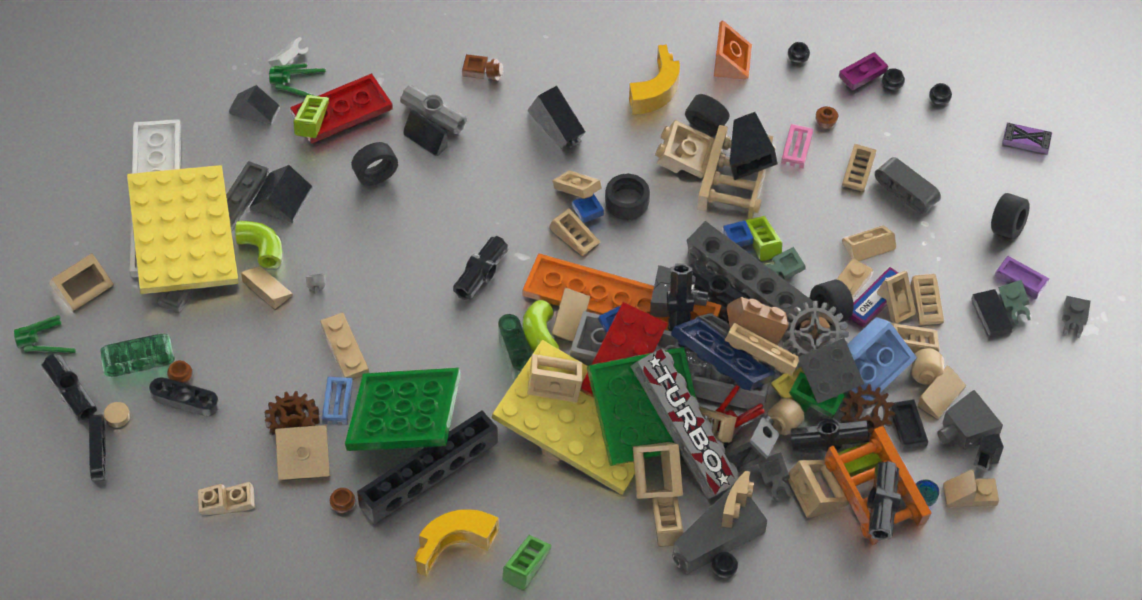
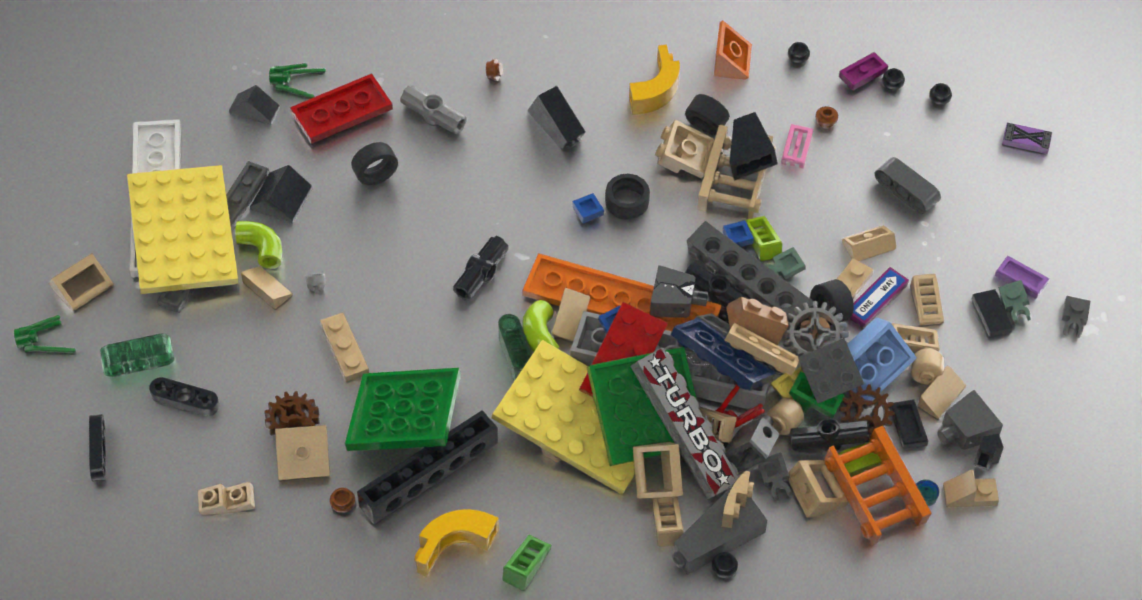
(75, 396): black piece -> none
(117, 414): tan tile -> none
(180, 371): dark orange plate -> none
(285, 56): white plate -> none
(309, 118): lime slope -> none
(335, 418): medium blue tile -> none
(425, 133): black slope -> none
(474, 66): dark orange tile -> none
(555, 384): tan tile -> none
(574, 223): tan slope -> none
(577, 184): tan plate -> none
(680, 297): black piece -> none
(861, 152): tan slope -> none
(883, 500): black piece -> none
(898, 297): tan slope -> none
(1010, 215): black tyre -> none

